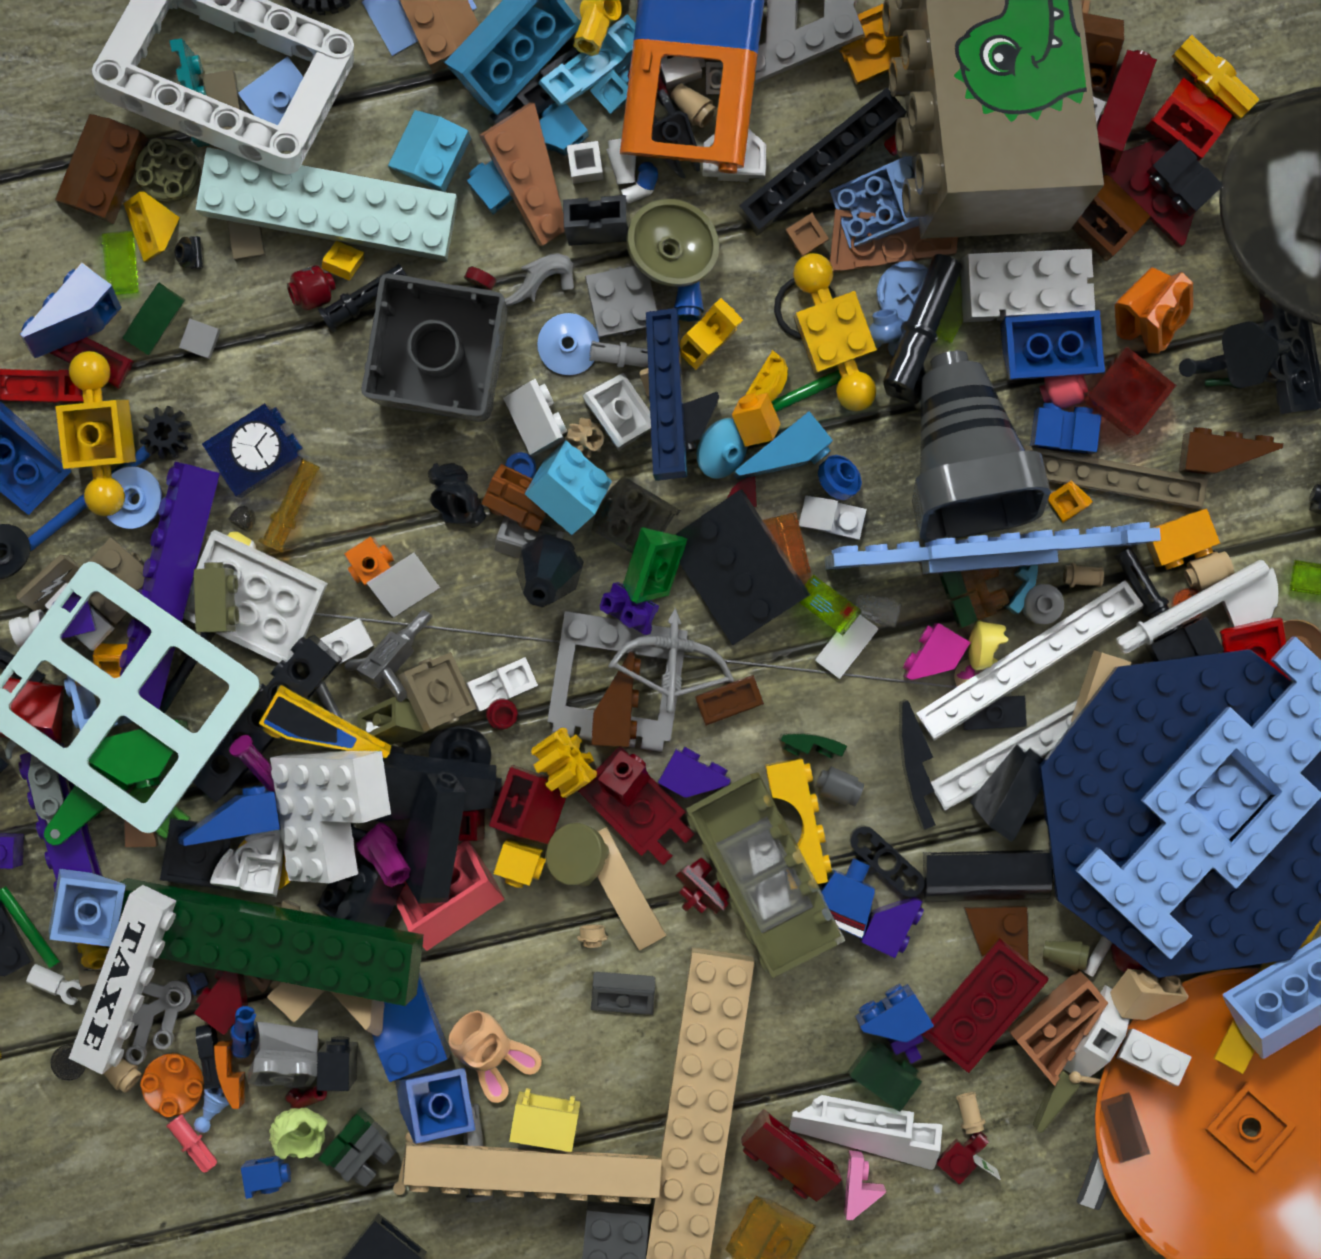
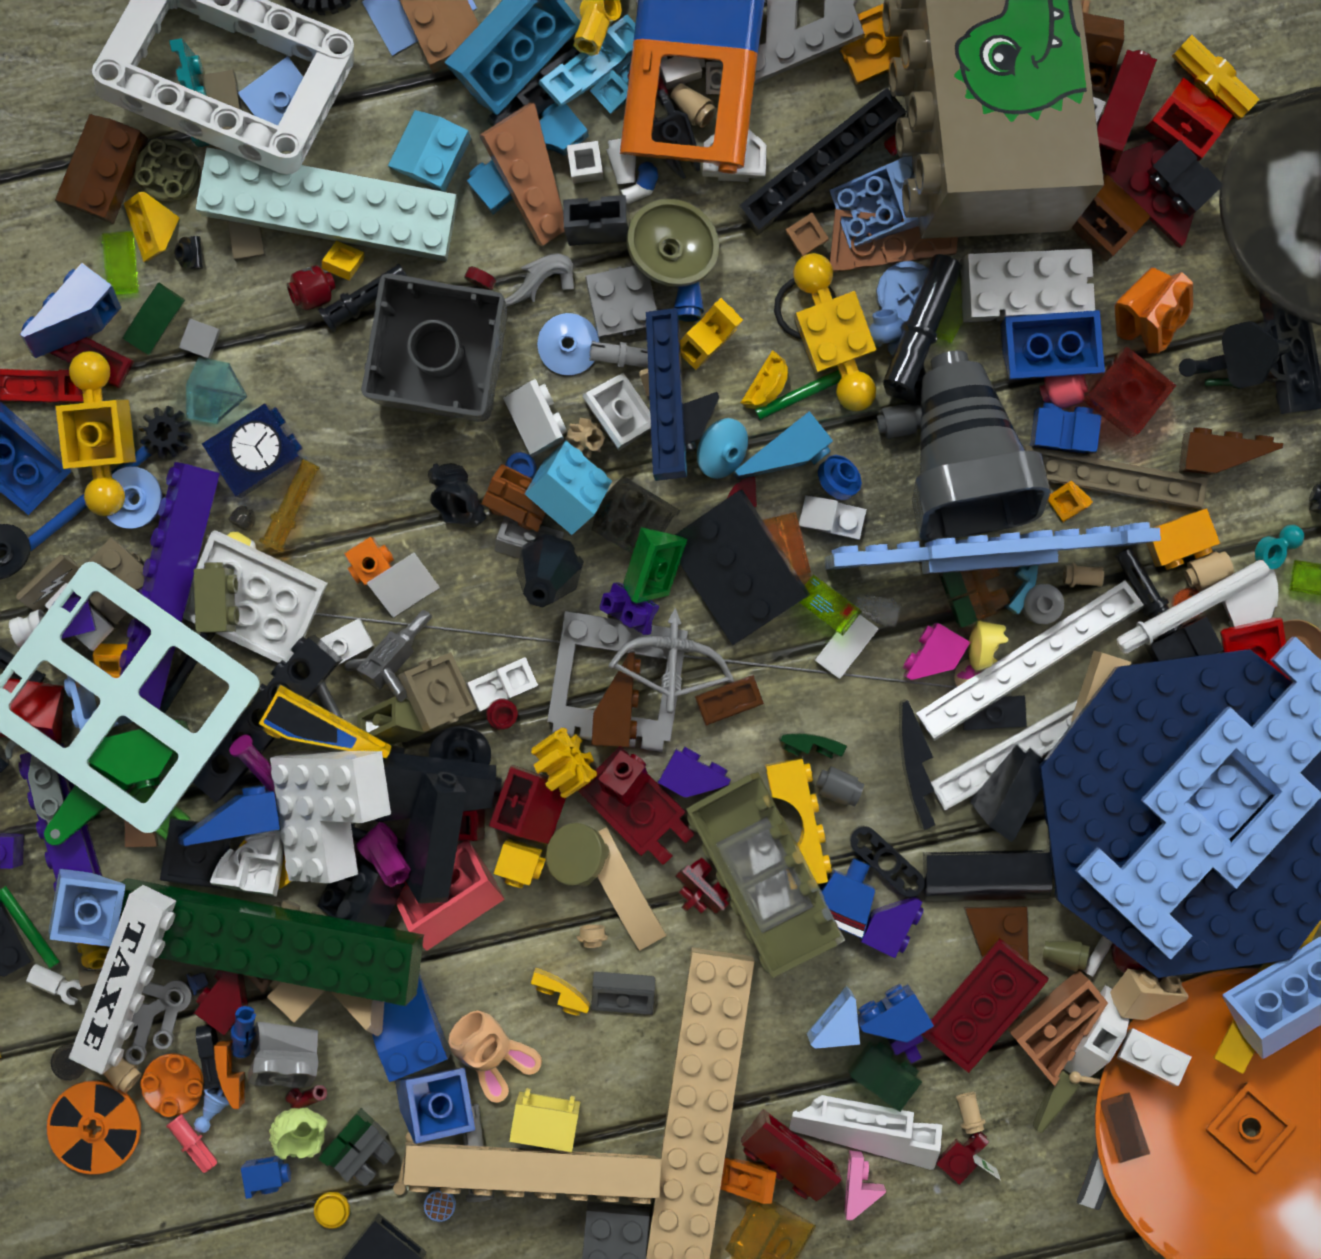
(76, 1144): none -> orange piece
(212, 391): none -> clear light blue slope
(331, 1210): none -> yellow piece
(337, 1064): black brick -> none
(439, 1205): none -> tile
(570, 998): none -> yellow slope
(748, 1180): none -> orange slope
(756, 419): light orange brick -> none
(837, 1024): none -> light blue slope
(899, 420): none -> dark grey brick
(1274, 550): none -> teal plate

